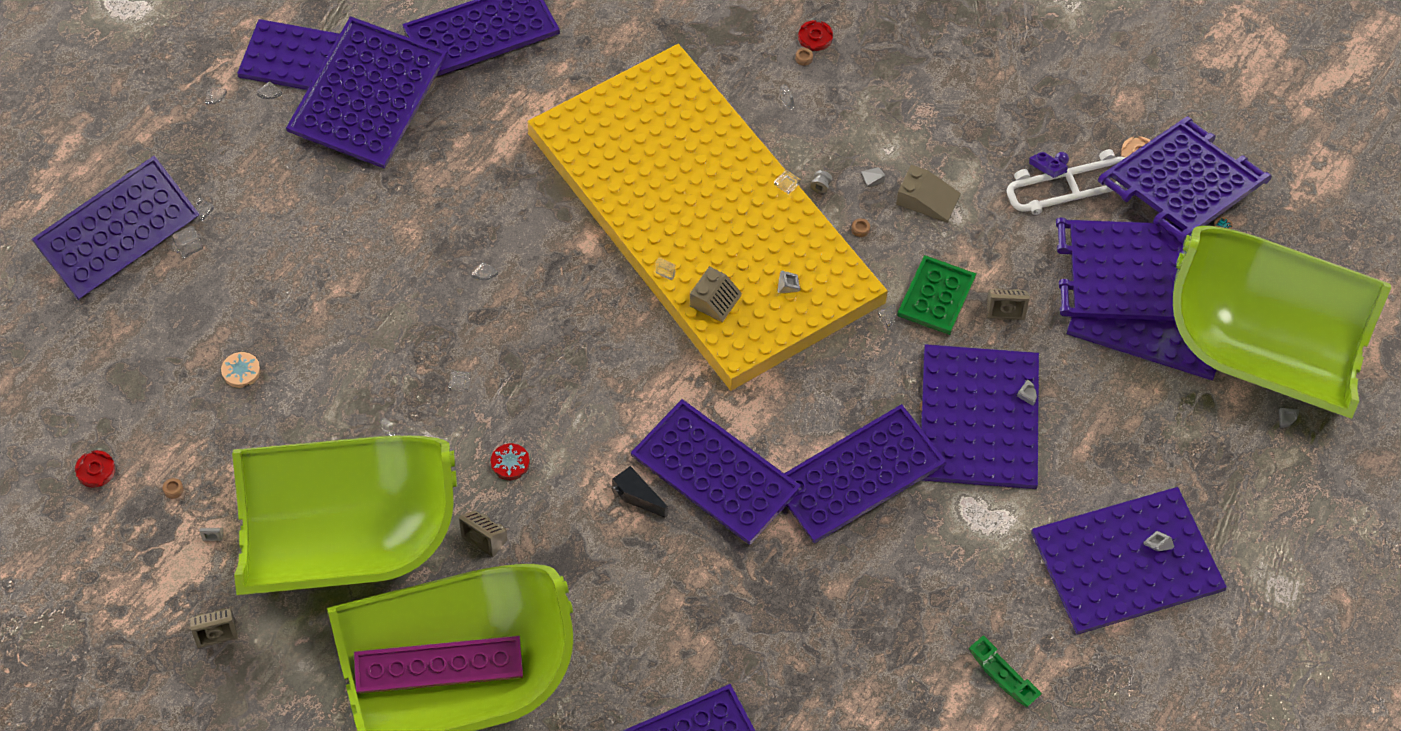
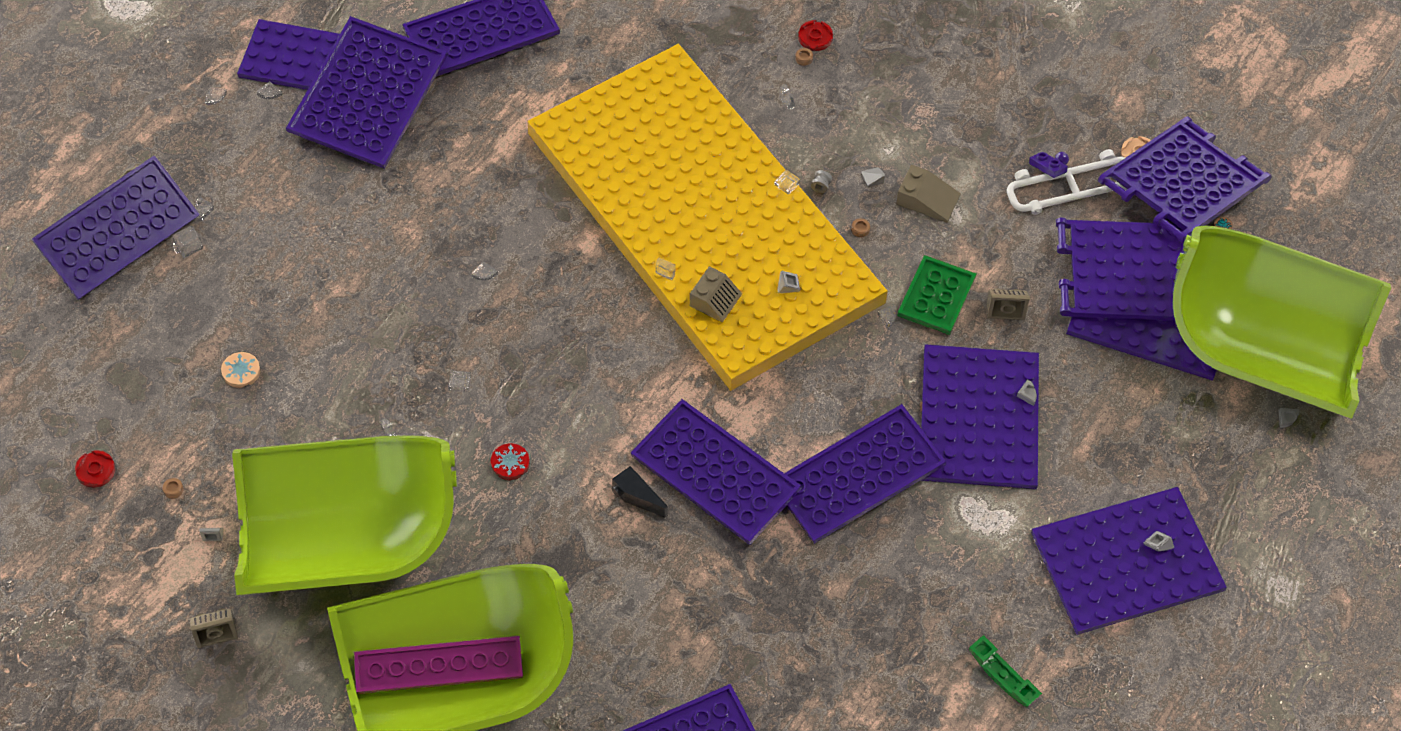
(482, 532): dark tan slope -> none

